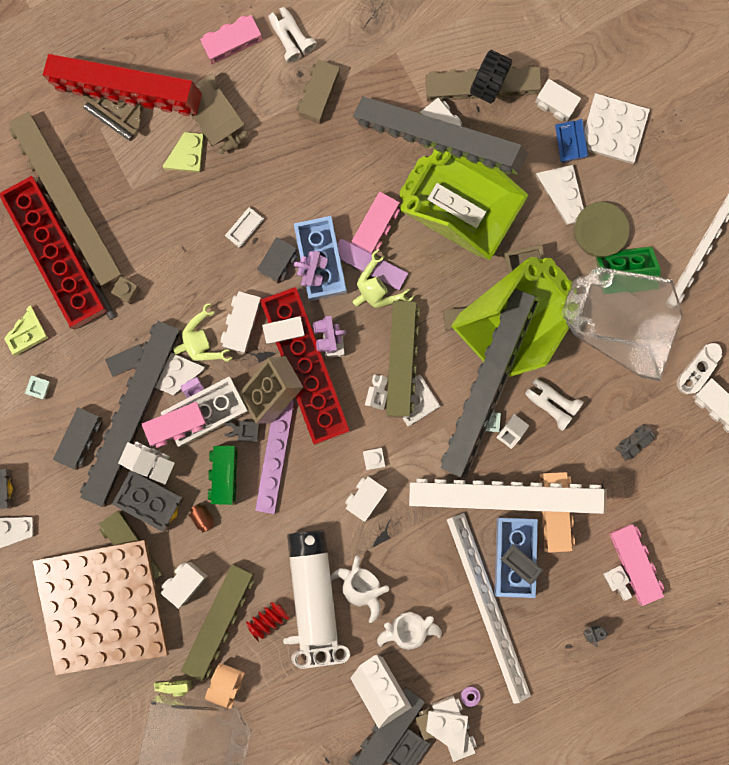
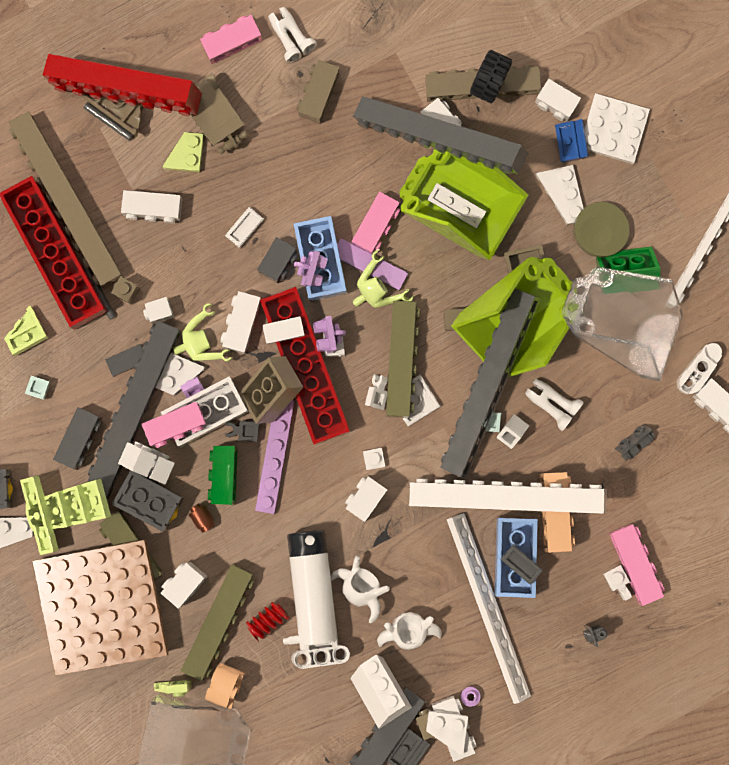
(61, 509): none -> yellowish green slope
(151, 206): none -> white brick
(158, 310): none -> white brick

